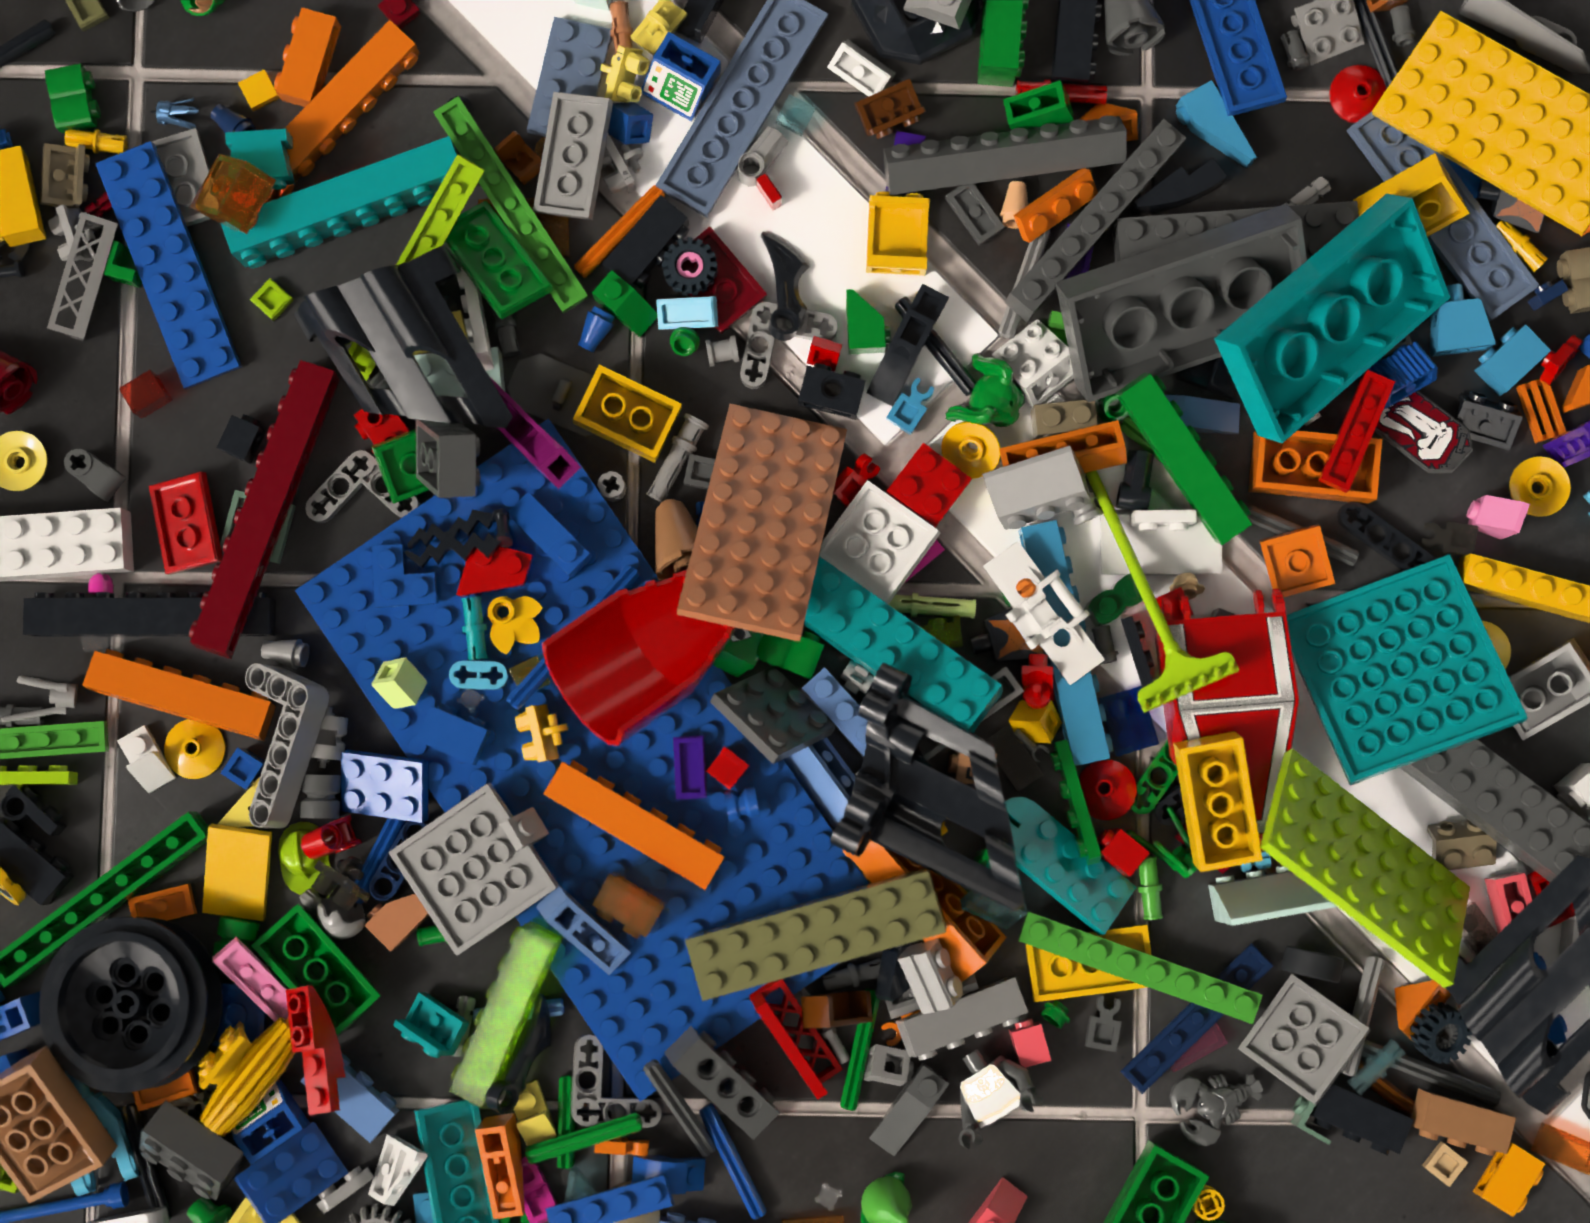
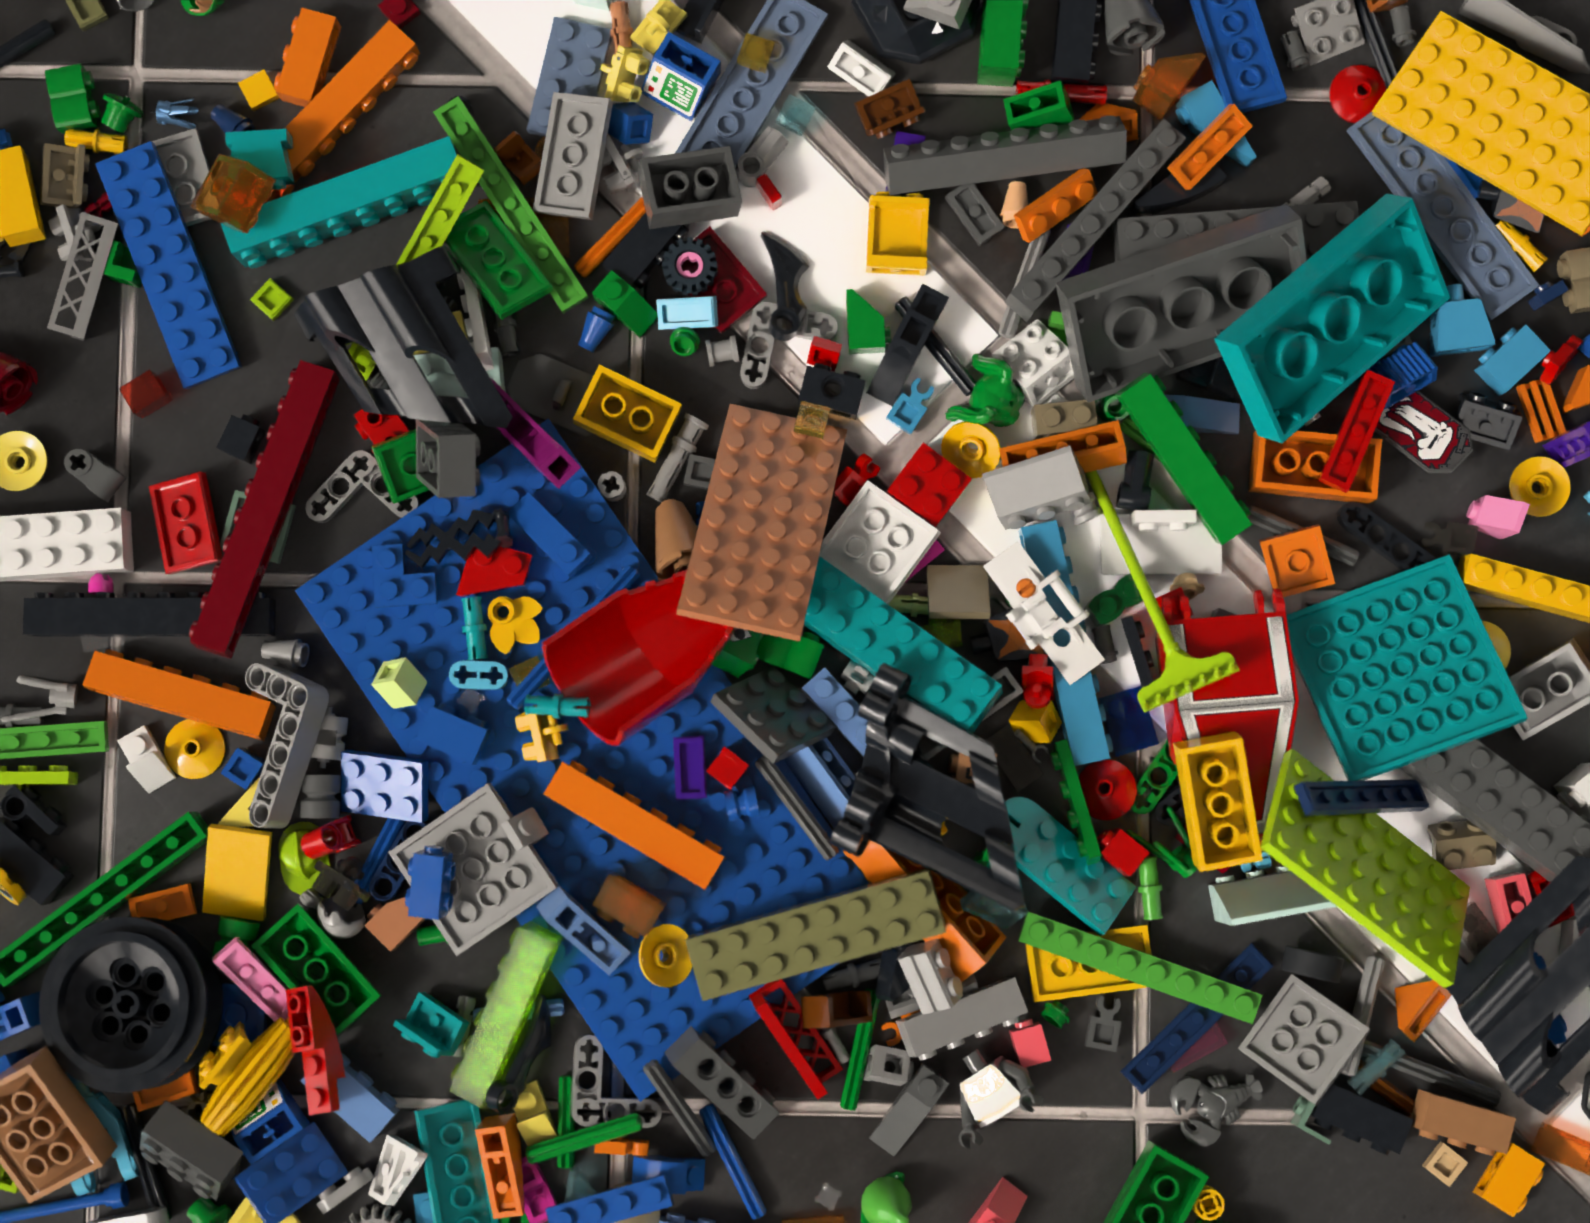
(119, 112): none -> green piece
(430, 883): none -> blue brick
(557, 706): none -> teal pin
(676, 959): none -> yellow dish
(689, 187): none -> dark grey brick
(755, 53): none -> clear yellow plate
(797, 807): none -> dark grey axle
(812, 419): none -> clear yellow plate
(958, 592): none -> dark tan tile
(1164, 82): none -> clear orange slope
(1209, 146): none -> orange plate
(1361, 797): none -> dark blue tile
(1431, 191): yellow slope -> none
(1431, 1043): black bush -> none

